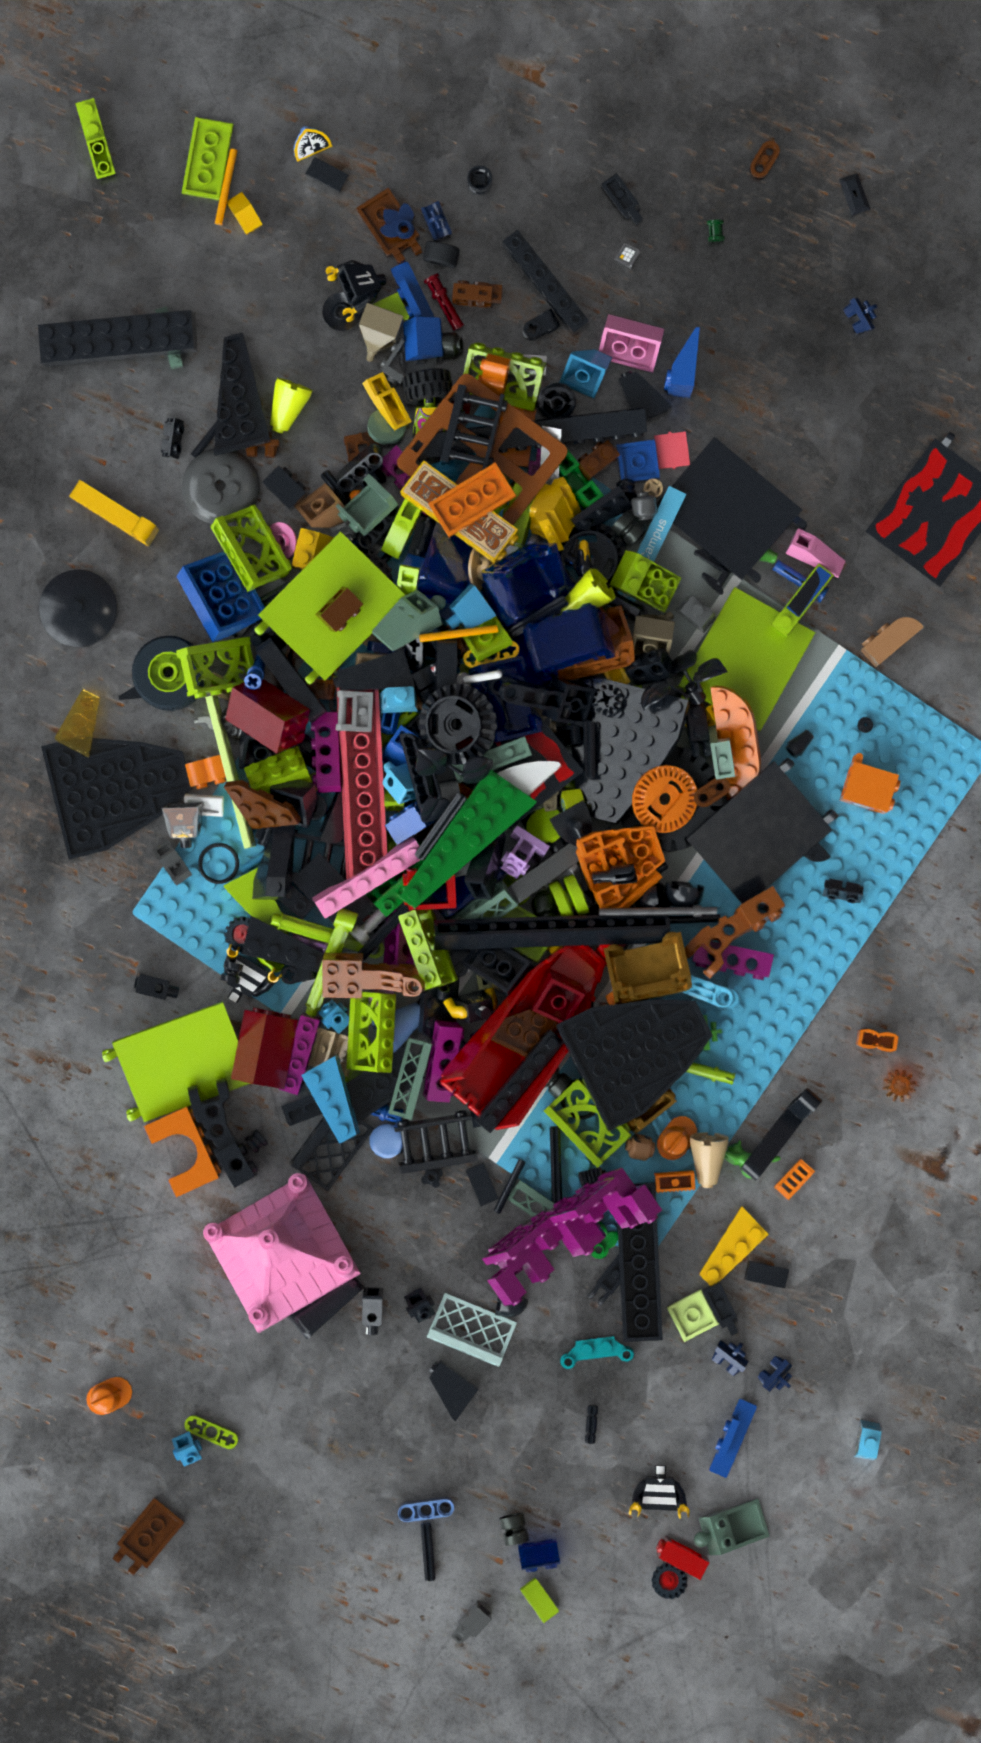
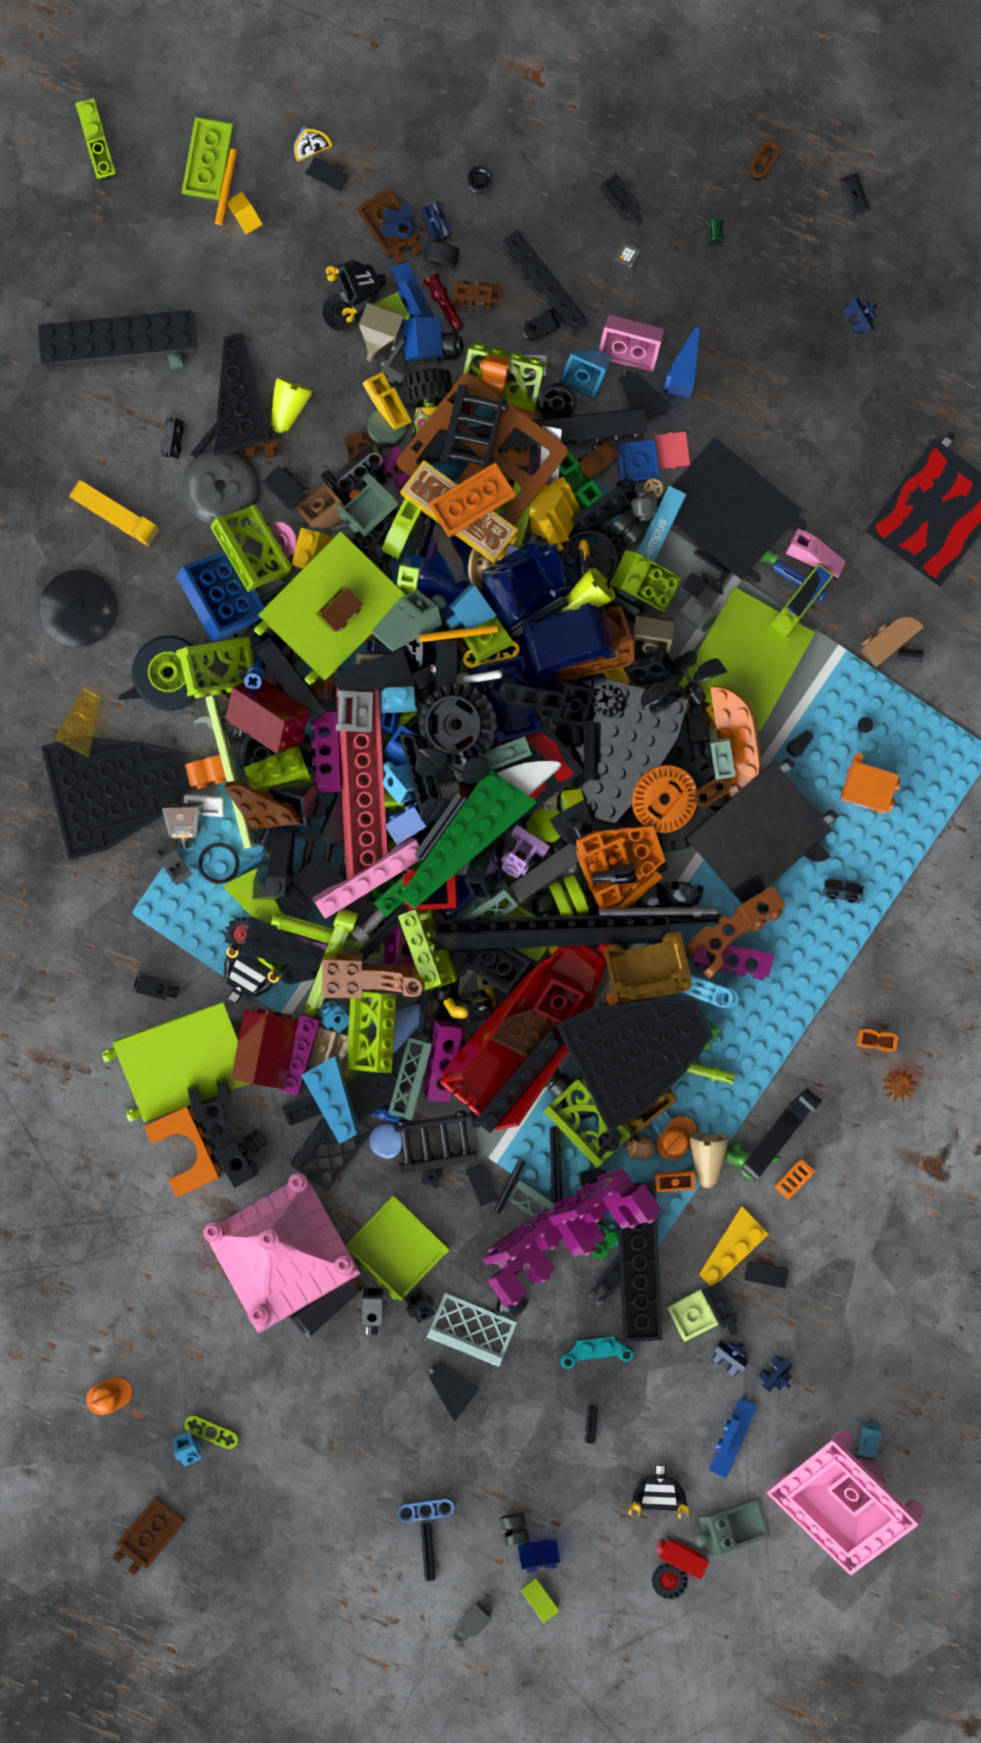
(230, 976): black wheel -> none
(396, 1248): none -> lime panel
(606, 1139): none -> black wheel
(693, 585): none -> black piece
(845, 1504): none -> bright pink piece
(910, 655): none -> black pin

